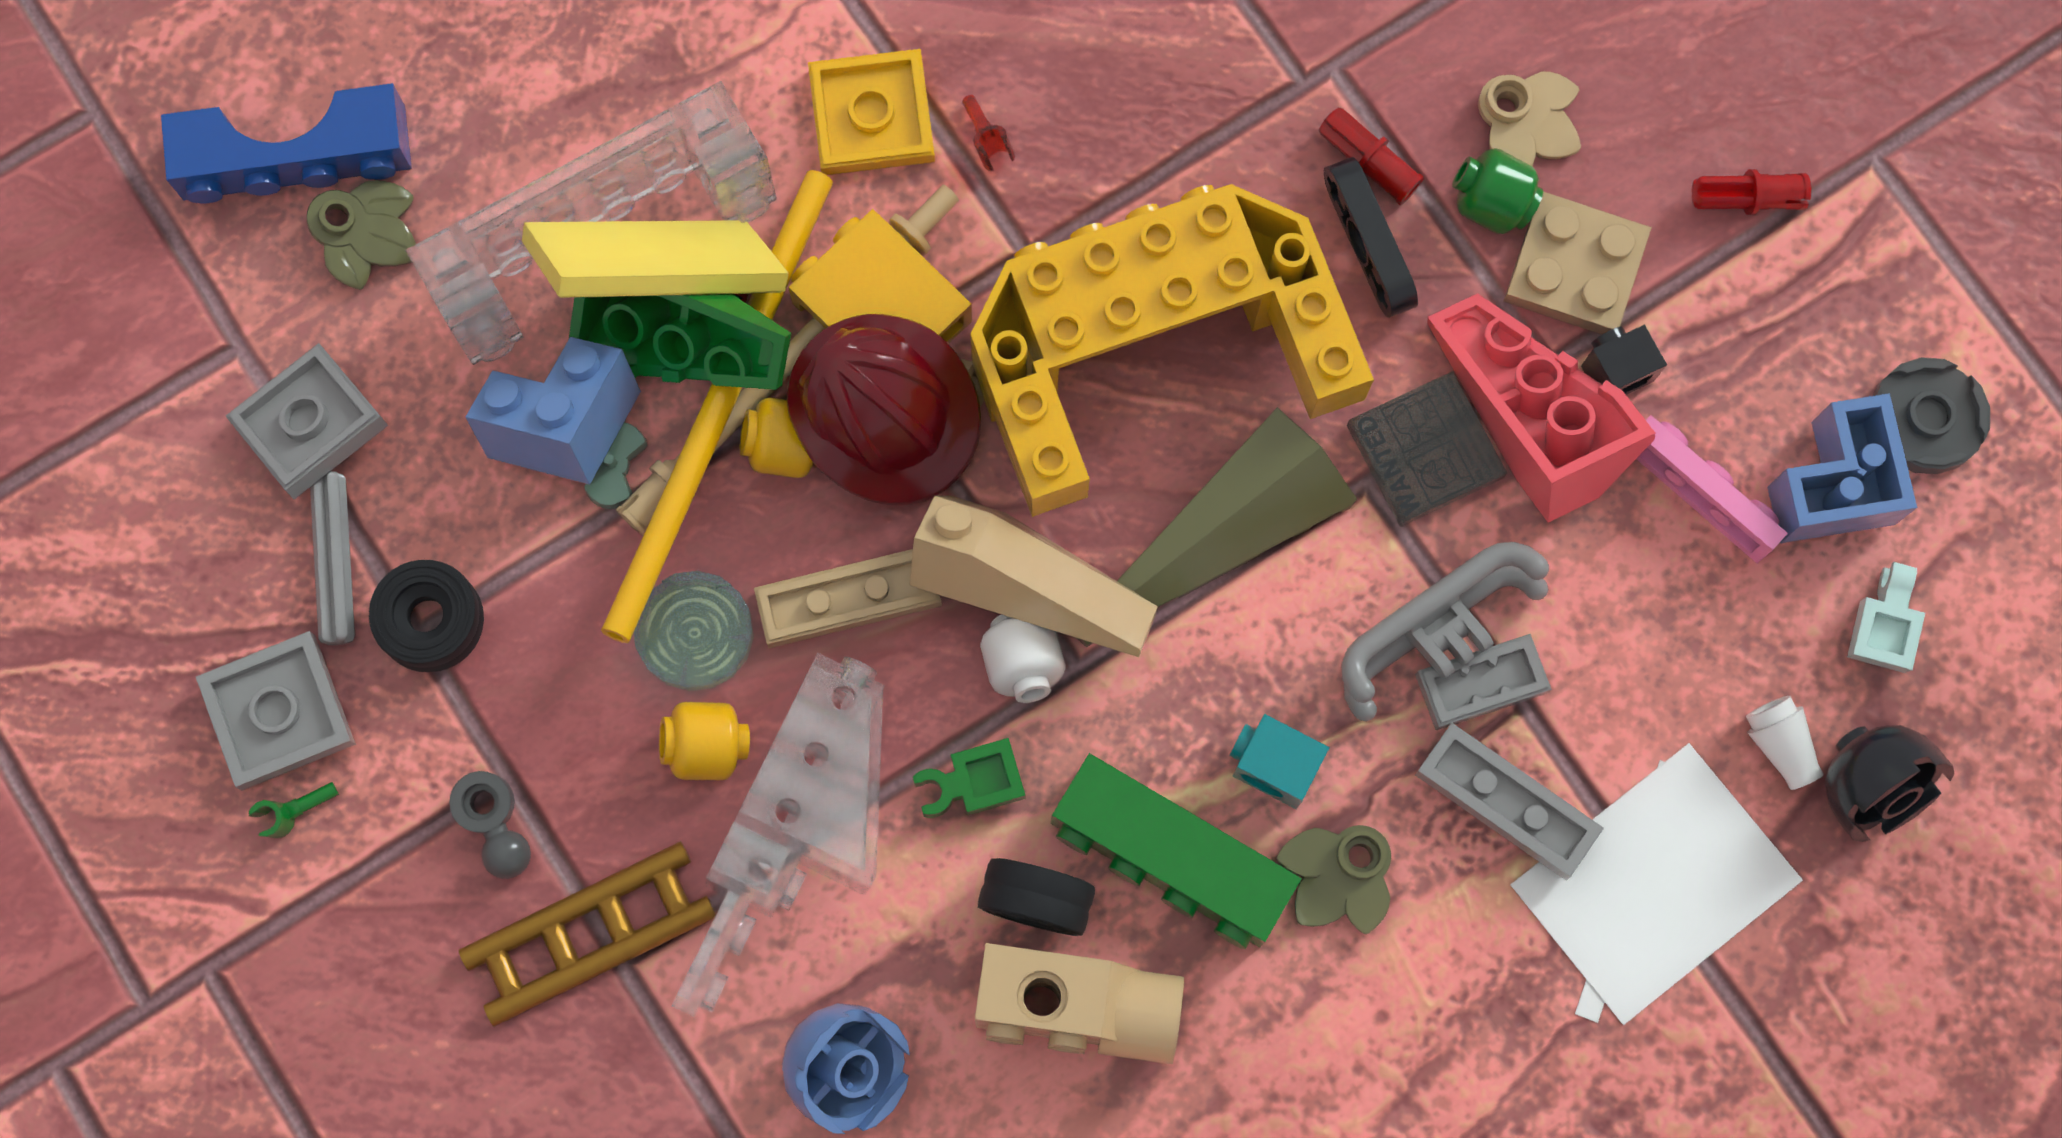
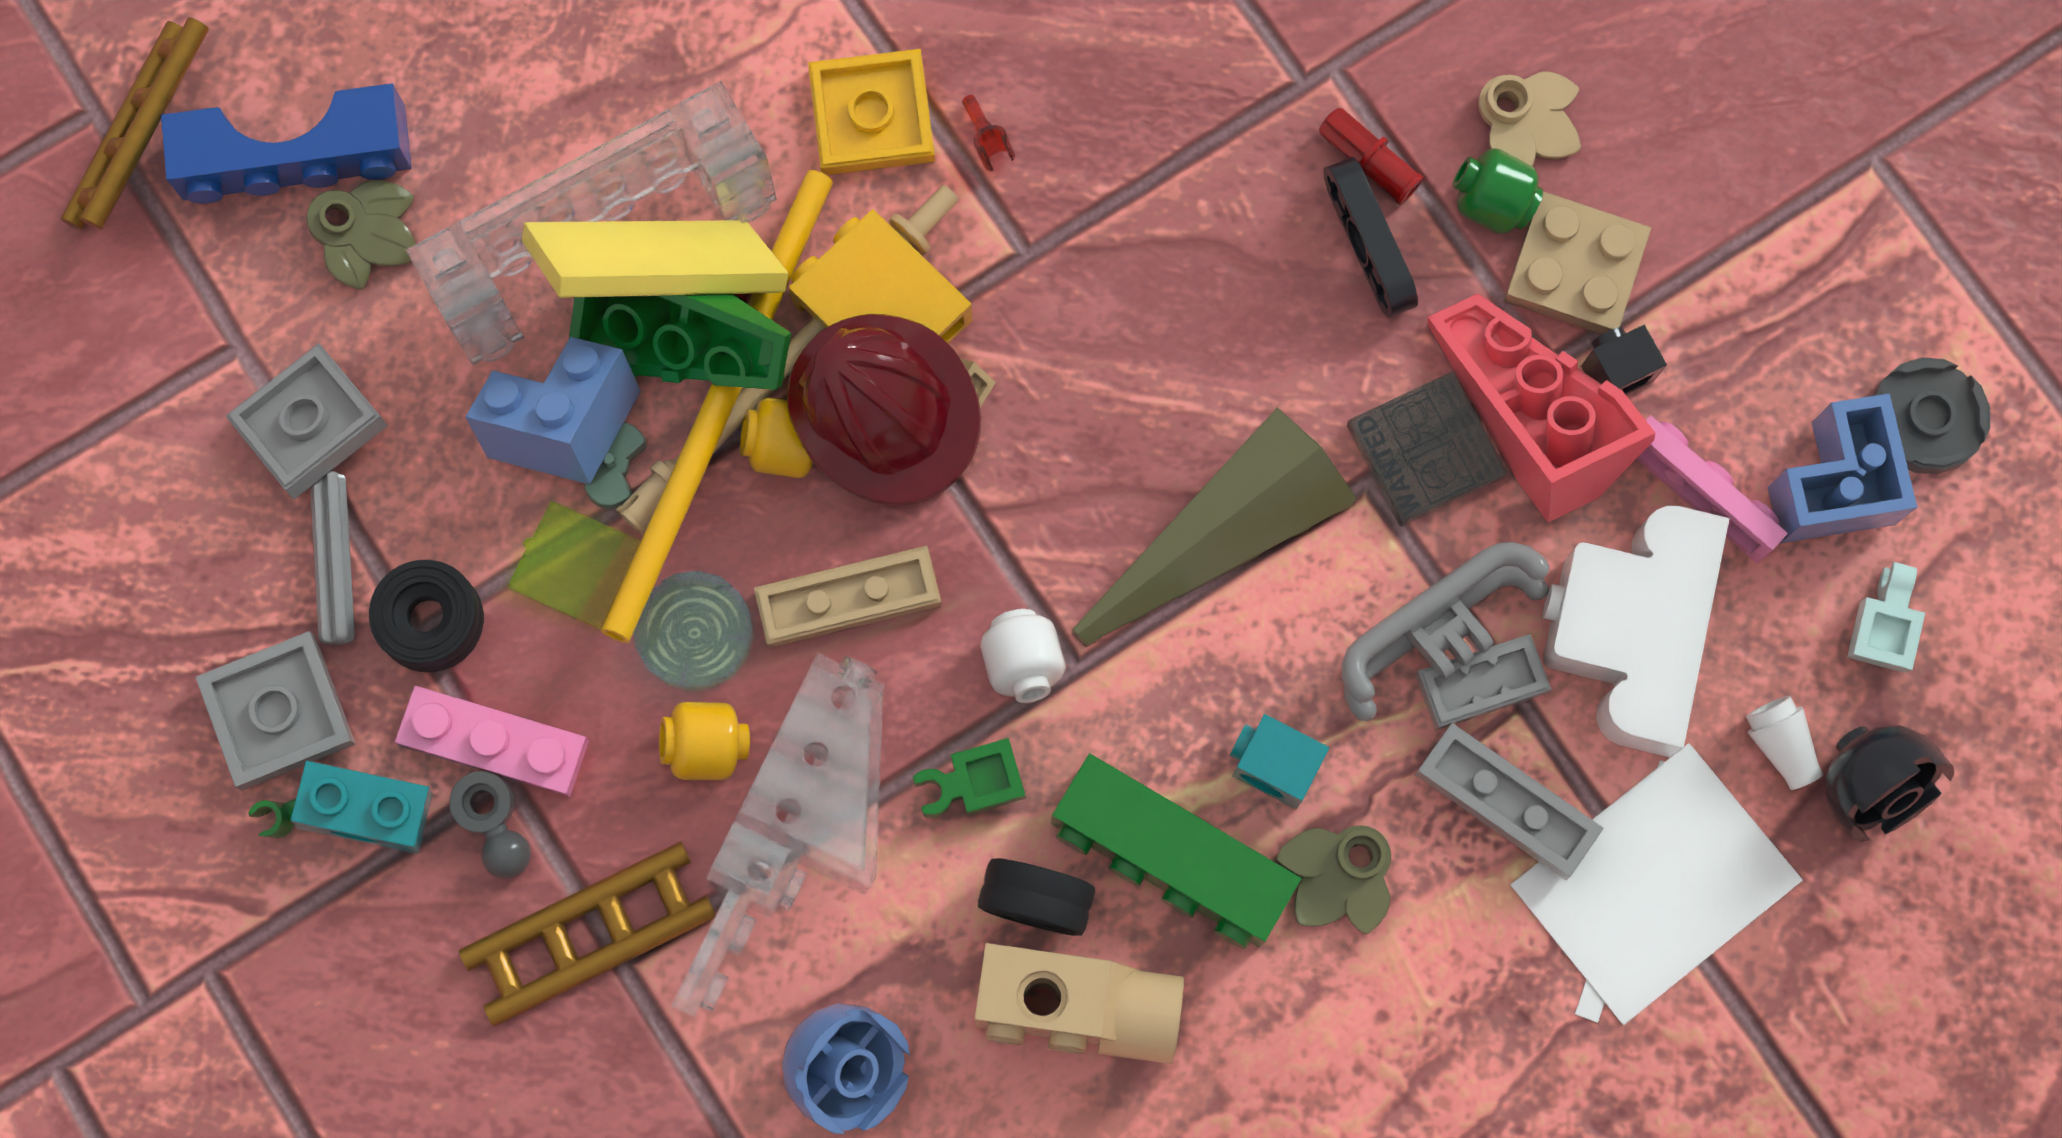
(134, 124): none -> pearl gold bar
(361, 807): none -> teal brick
(492, 741): none -> bright pink plate
(574, 565): none -> clear neon green piece
(1019, 573): tan wedge -> none
(1141, 281): yellow wedge -> none
(1640, 624): none -> white brick
(1752, 192): red axle -> none

